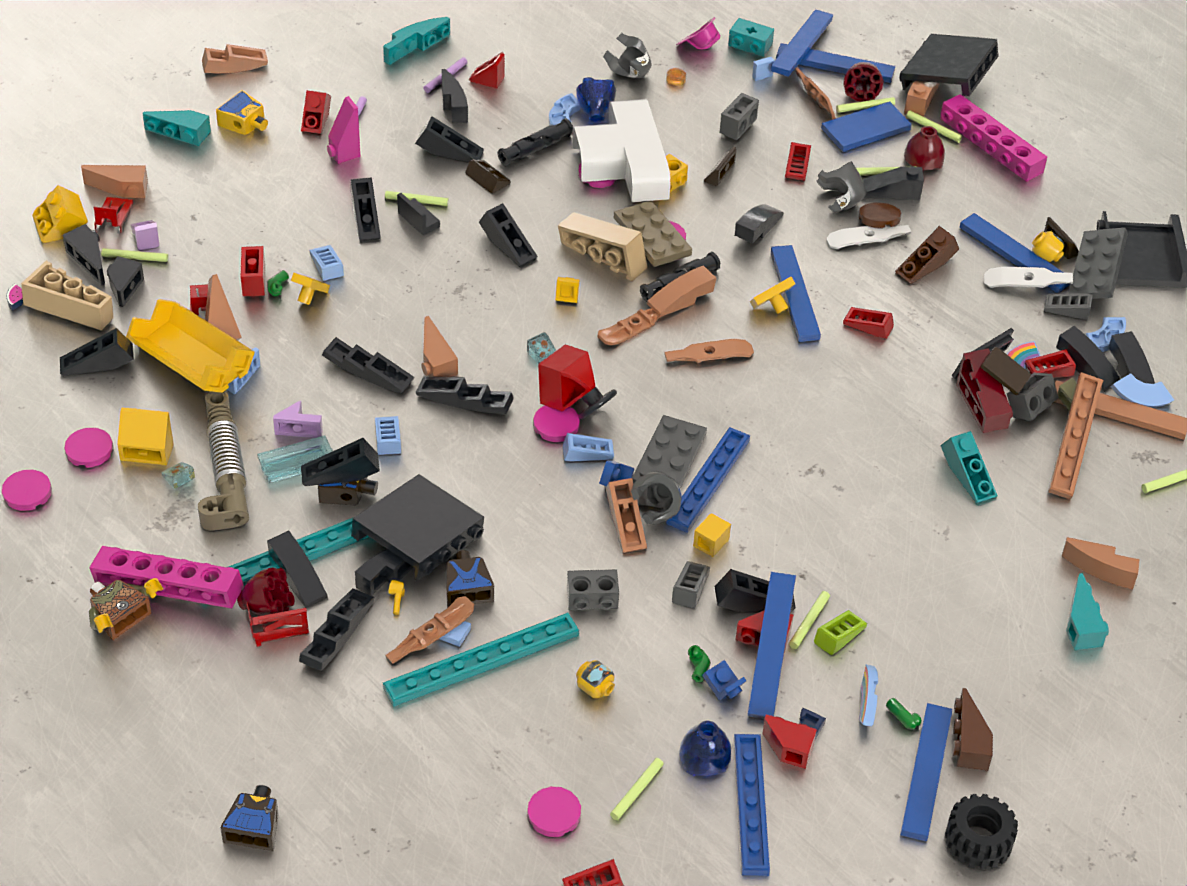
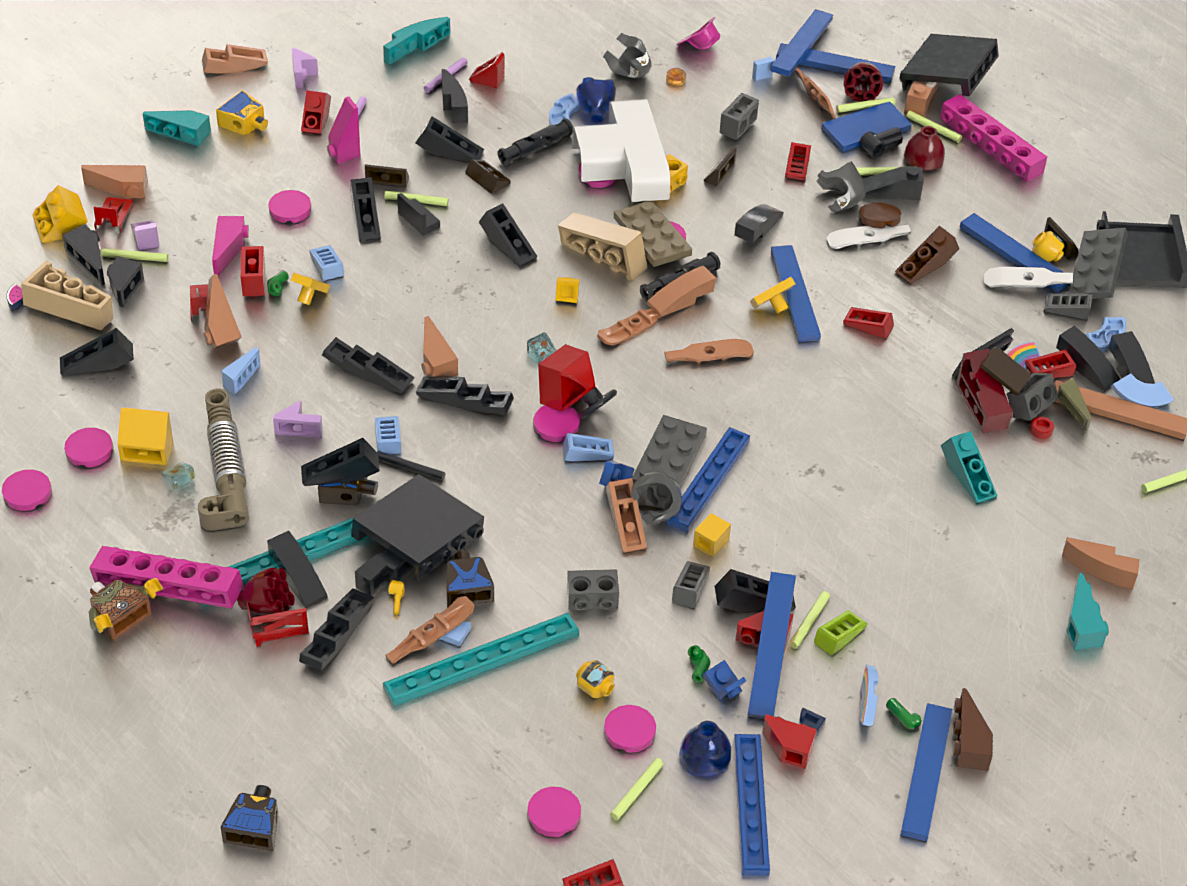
(191, 346): yellow panel -> none
(228, 241): none -> dark pink slope
(287, 460): clear light blue piece -> none
(289, 206): none -> dark pink tile
(303, 66): none -> lavender slope
(387, 175): none -> dark brown slope
(411, 466): none -> black bar
(630, 728): none -> dark pink tile
(751, 37): teal brick -> none
(876, 144): none -> black piece
(976, 848): black tyre -> none
(1042, 427): none -> red tile
(1075, 436): nougat tile -> none

